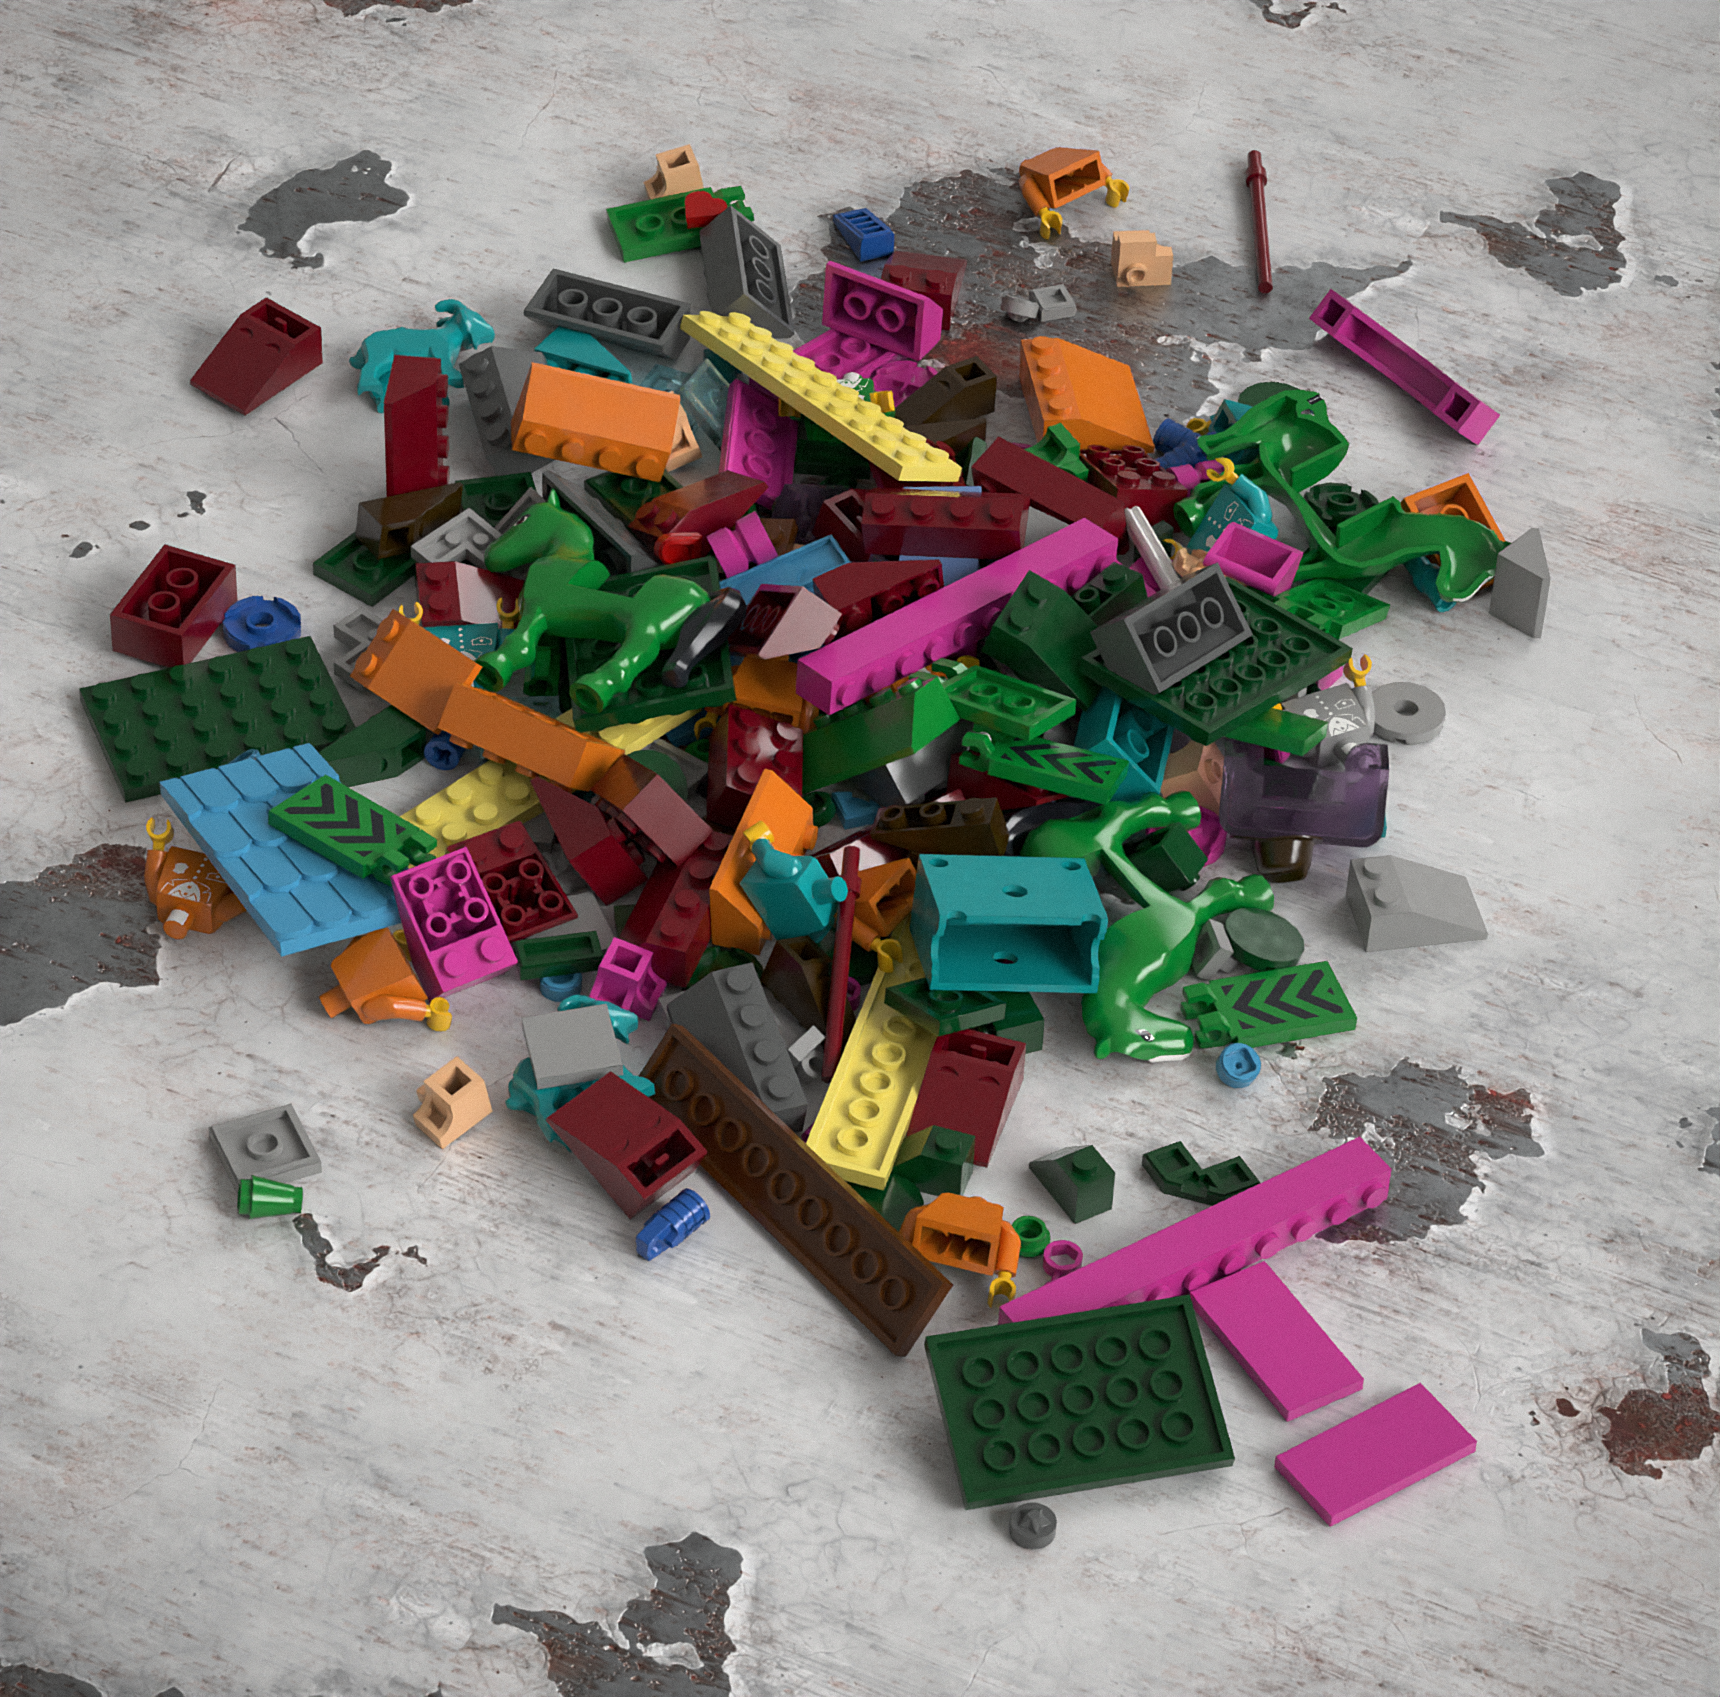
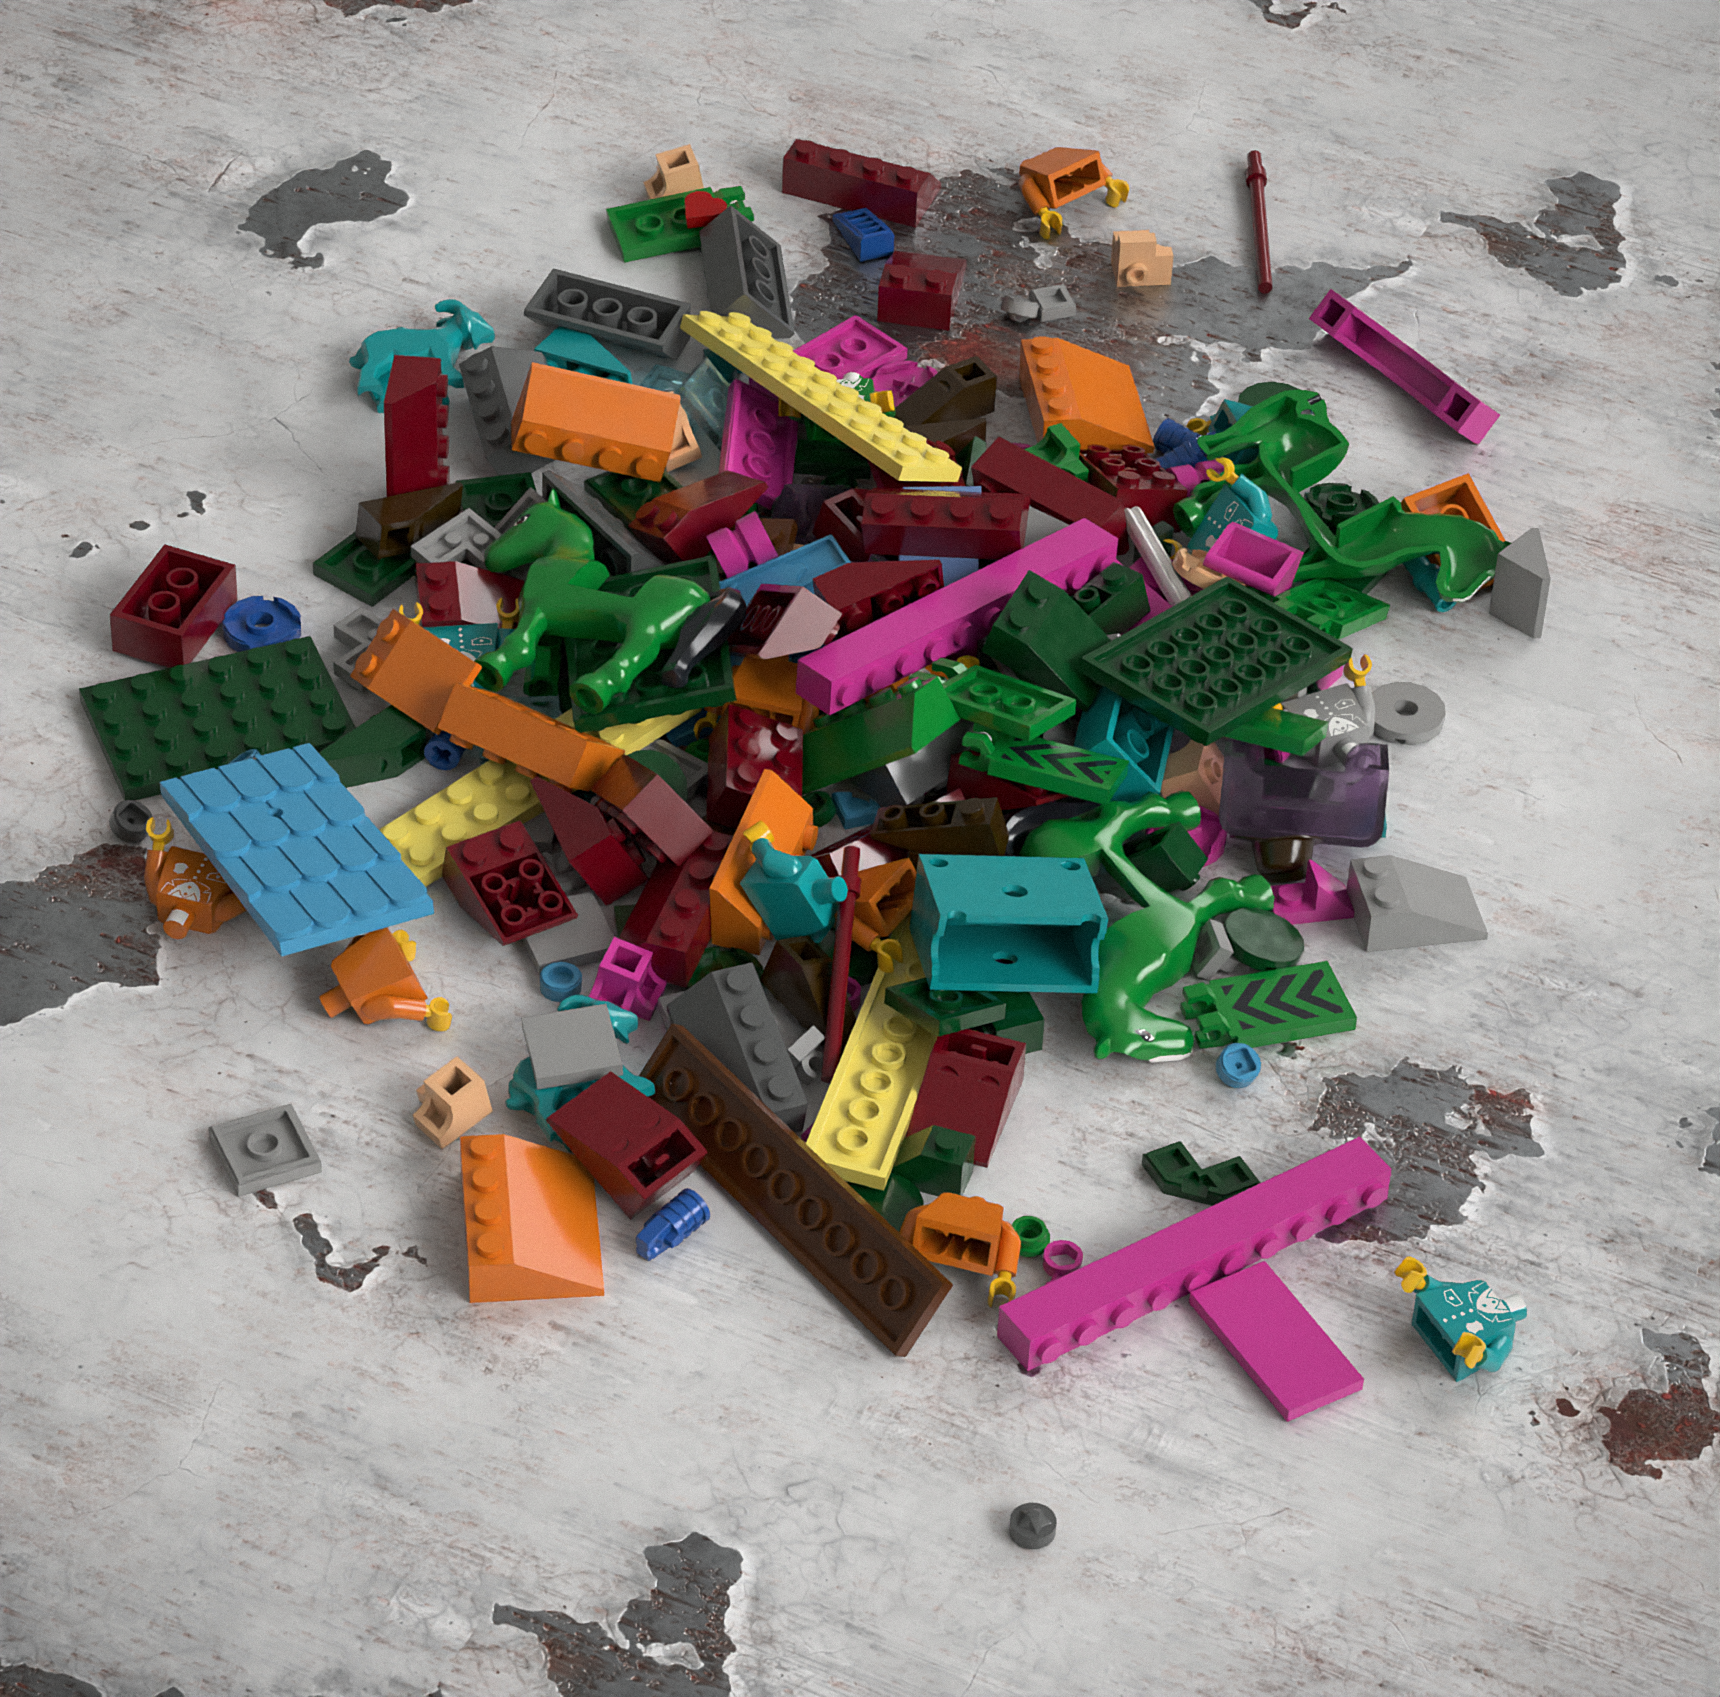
(129, 821): none -> dark grey tile
(260, 357): dark red slope -> none
(267, 1198): green cone -> none
(352, 830): green tile -> none
(450, 925): dark pink slope -> none
(528, 1221): none -> orange slope
(558, 955): dark green tile -> none
(678, 547): red tile -> none
(857, 182): none -> dark red slope
(880, 312): dark pink slope -> none
(1077, 1180): dark green slope -> none
(1078, 1402): dark green plate -> none
(1173, 631): dark grey slope -> none
(1315, 900): none -> dark pink slope
(1375, 1454): dark pink tile -> none
(1461, 1321): none -> teal torso

